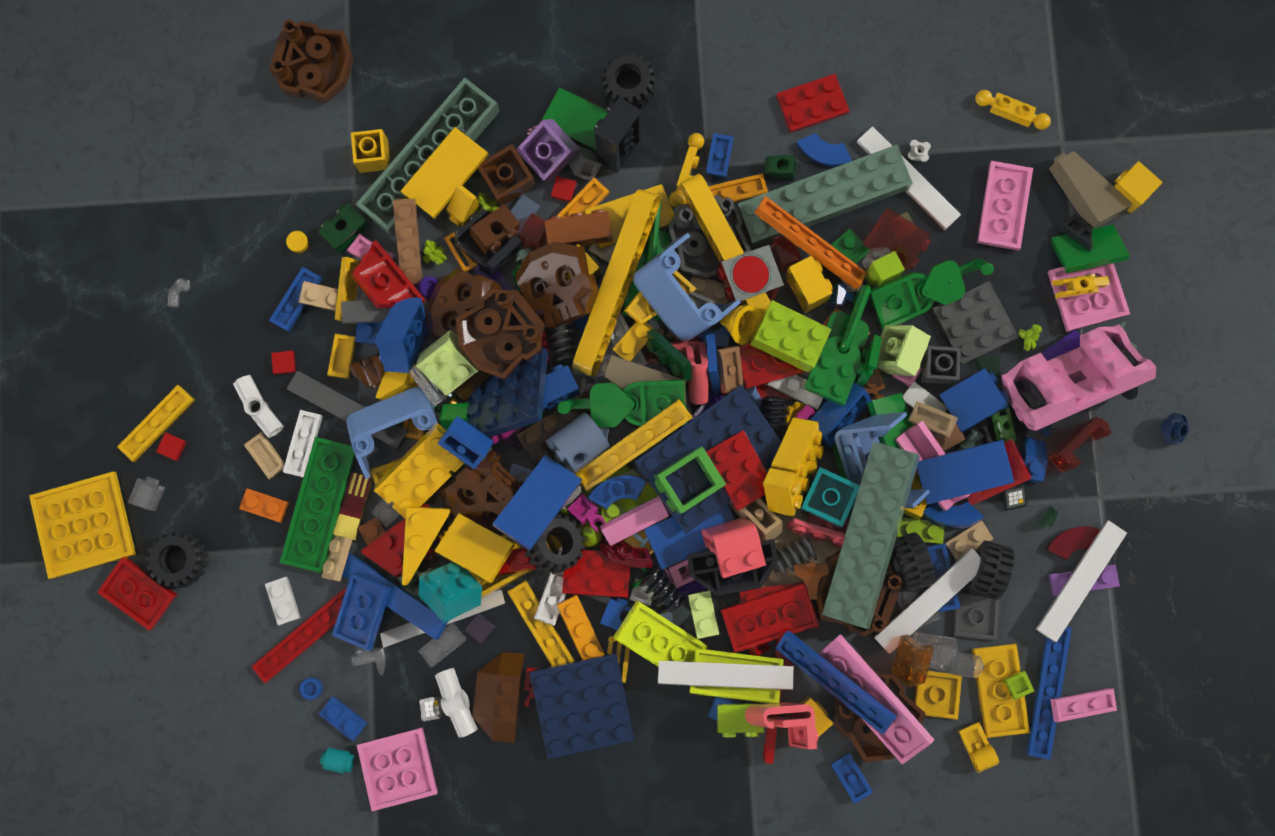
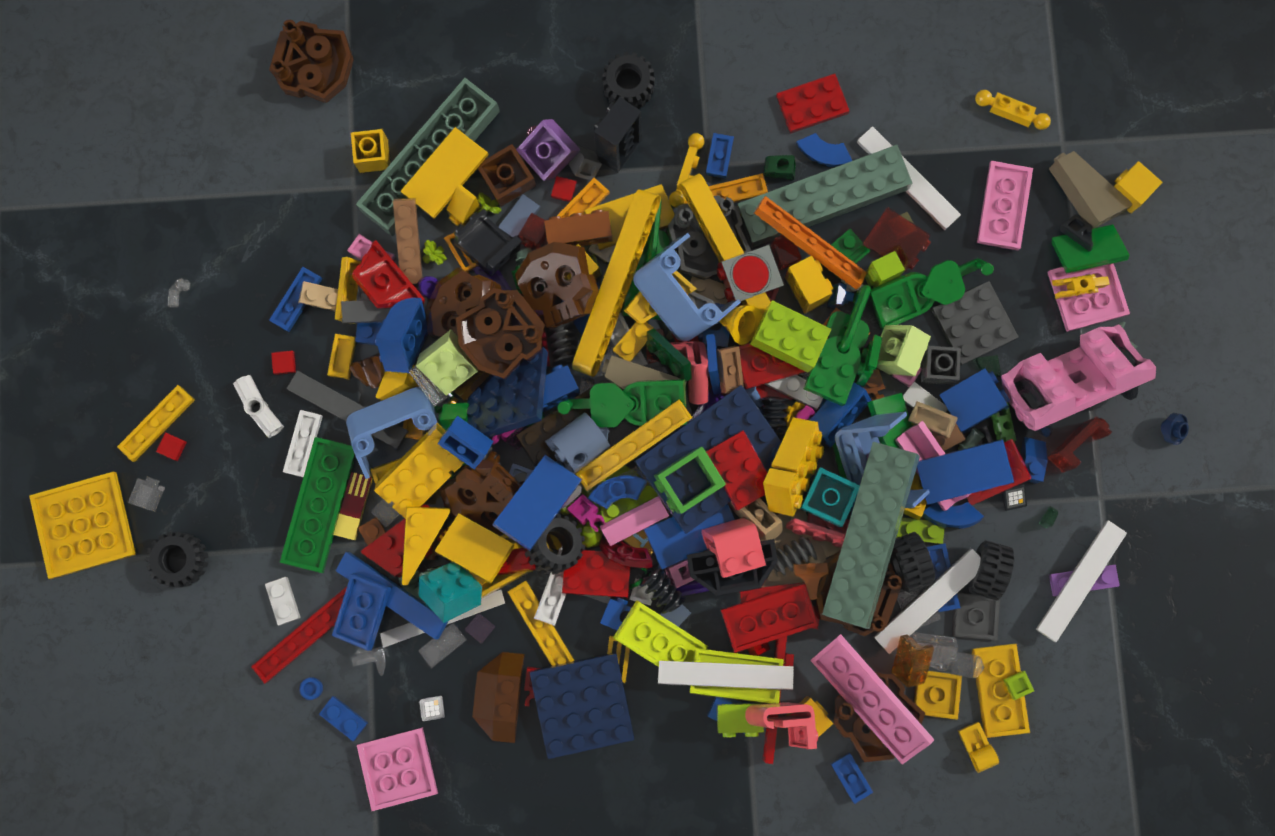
(137, 593): red plate -> none
(264, 505): orange plate -> none
(265, 455): tan tile -> none
(297, 242): yellow tile -> none
(336, 558): tan plate -> none
(337, 760): teal brick -> none
(342, 239): dark green brick -> none
(455, 703): white piece -> none
(498, 219): reddish brown brick -> none
(575, 117): green tile -> none
(579, 627): light orange plate -> none
(703, 614): yellowish green brick -> none
(836, 682): blue plate -> none
(874, 254): clear arm -> none
(915, 155): white plate -> none
(968, 539): tan plate -> none
(1030, 336): lime plant -> none
(1049, 687): blue plate -> none
(1063, 346): dark purple tile -> none
(1072, 540): dark red tile -> none
(1083, 704): bright pink tile -> none

